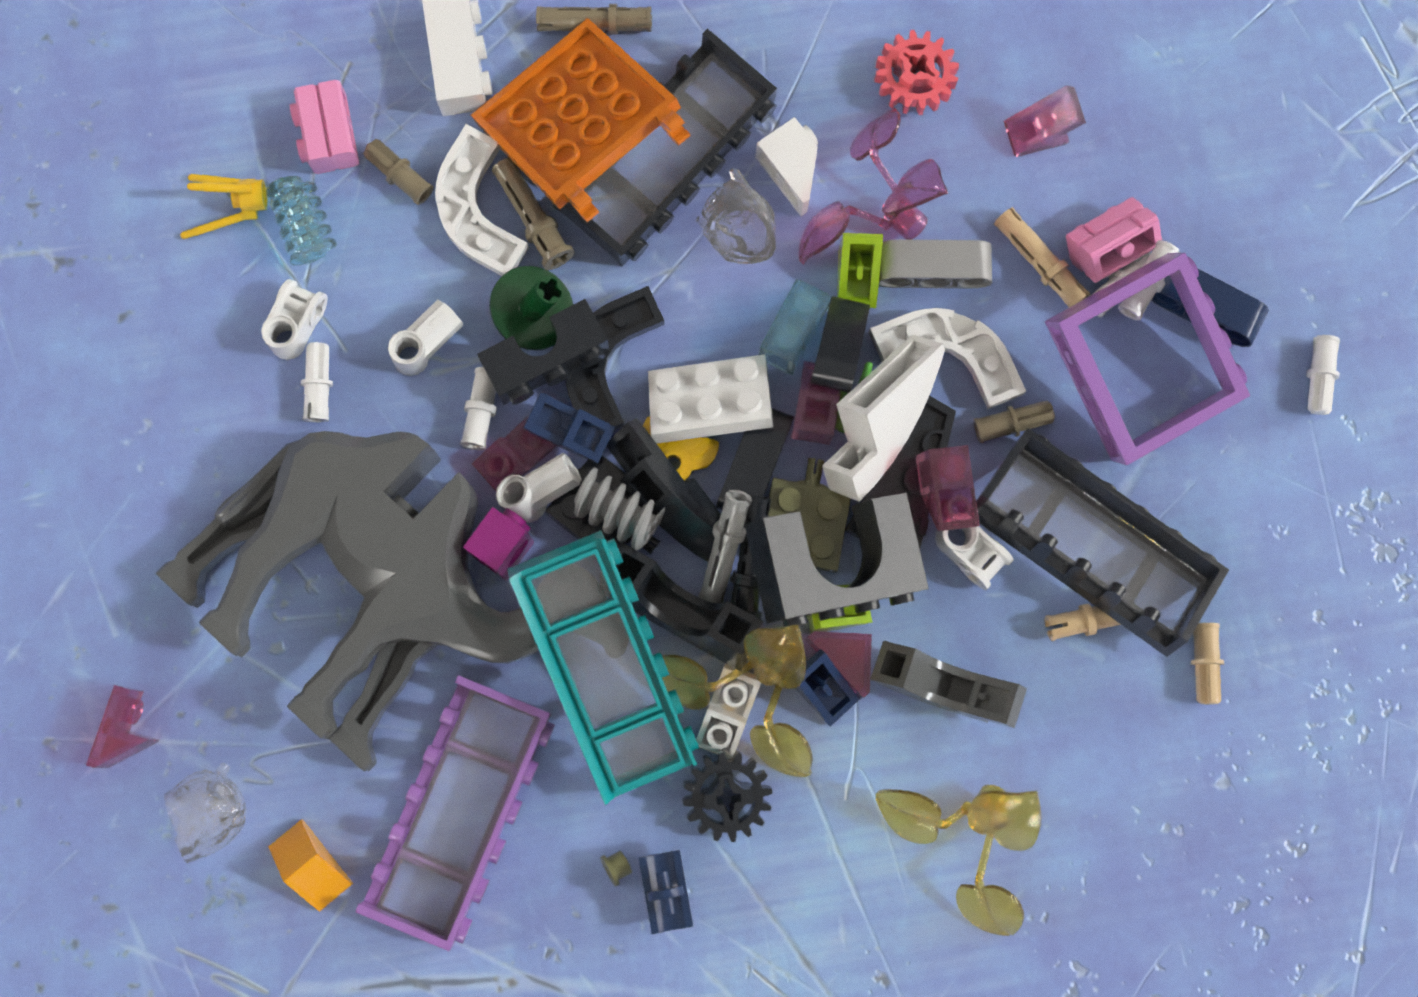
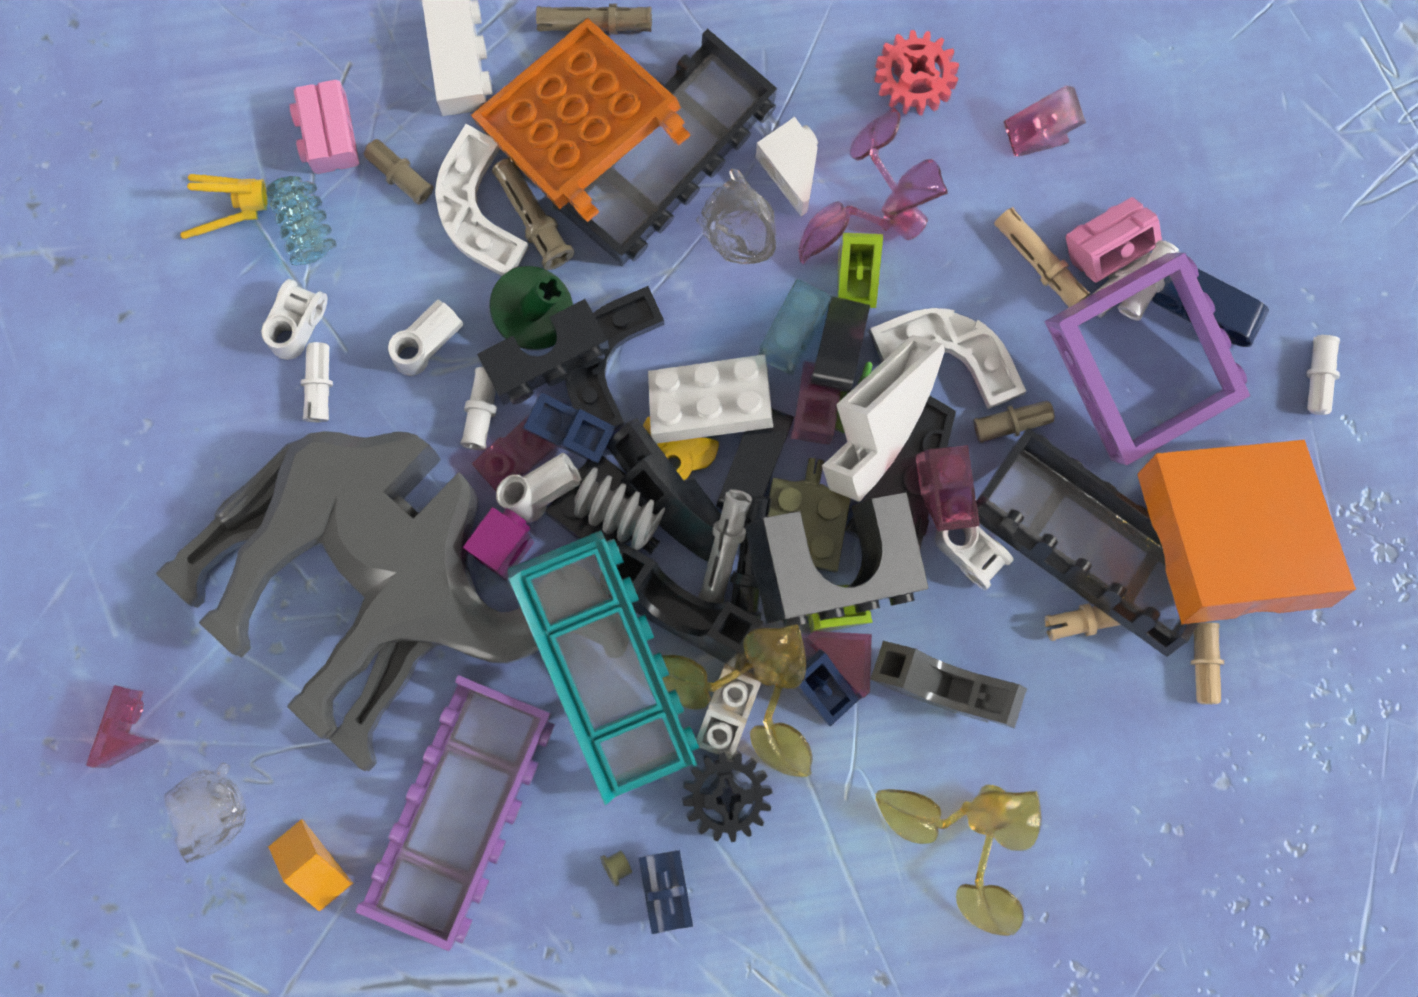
(936, 264): light grey beam -> none
(1244, 531): none -> orange tile

